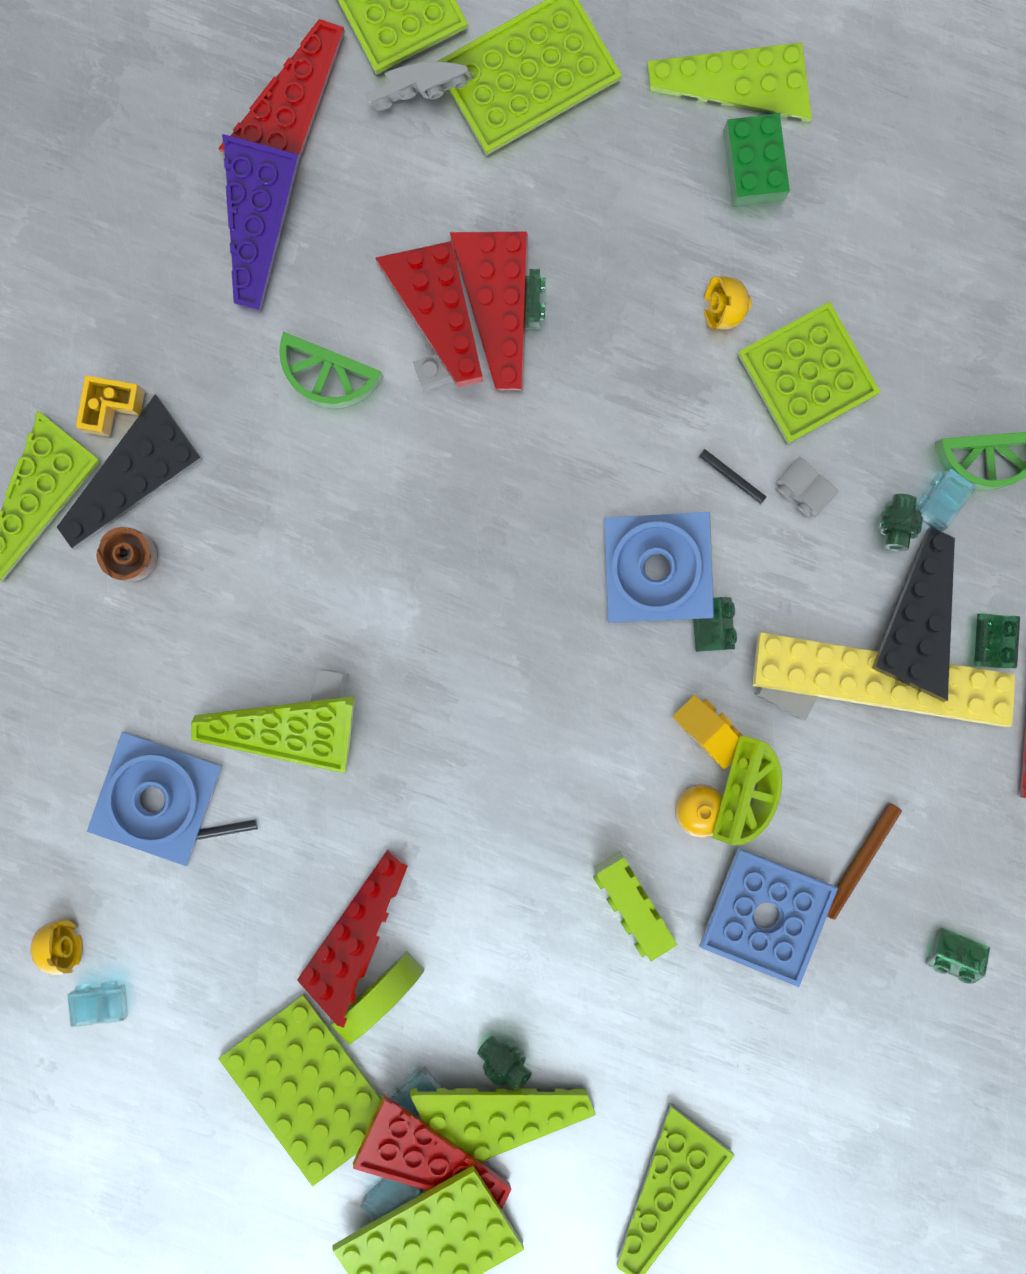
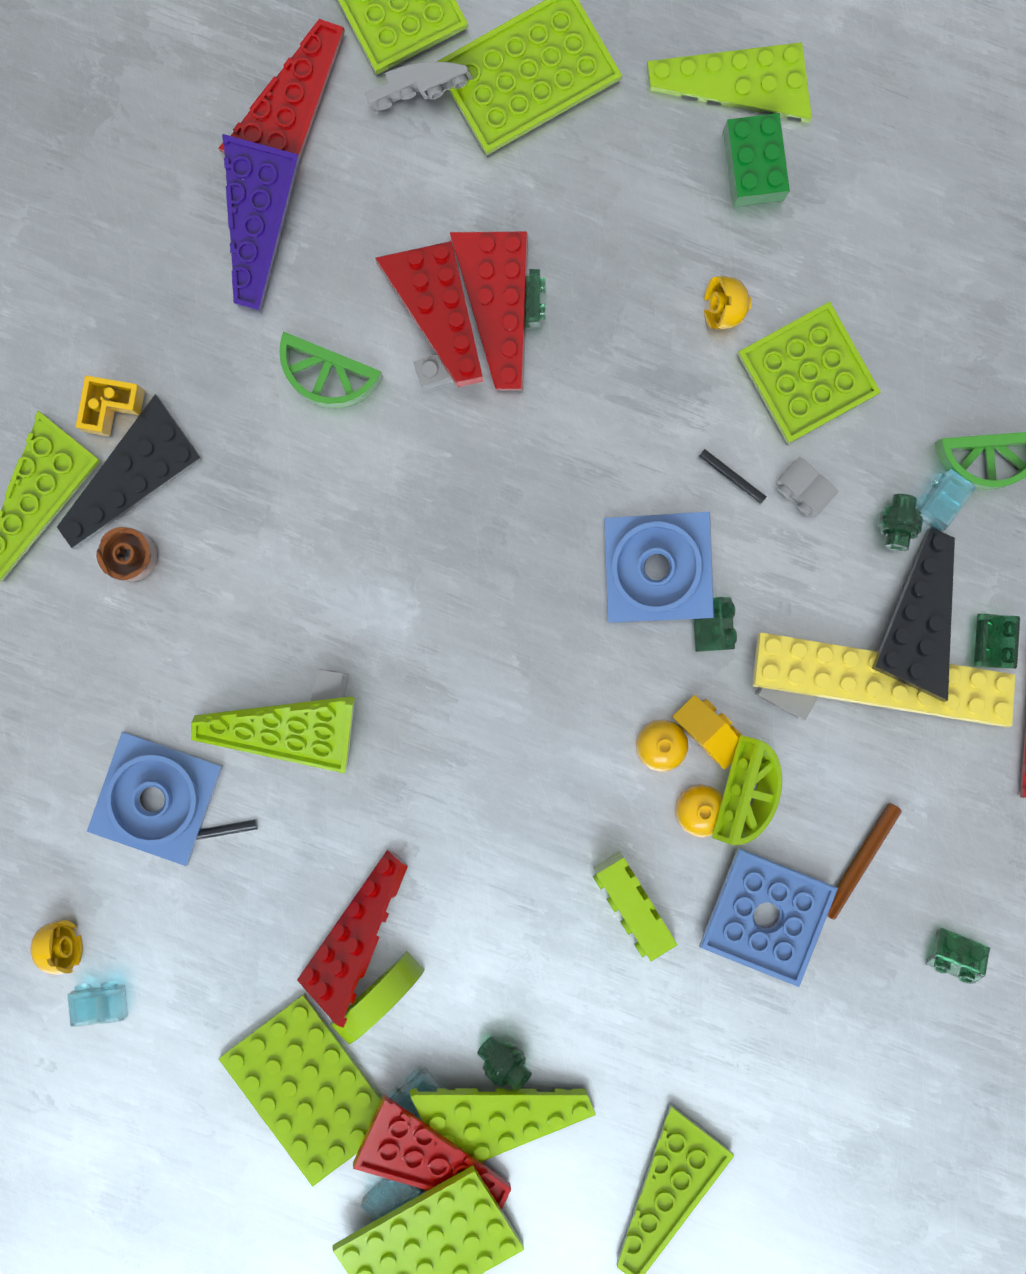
(662, 745): none -> yellow cylinder

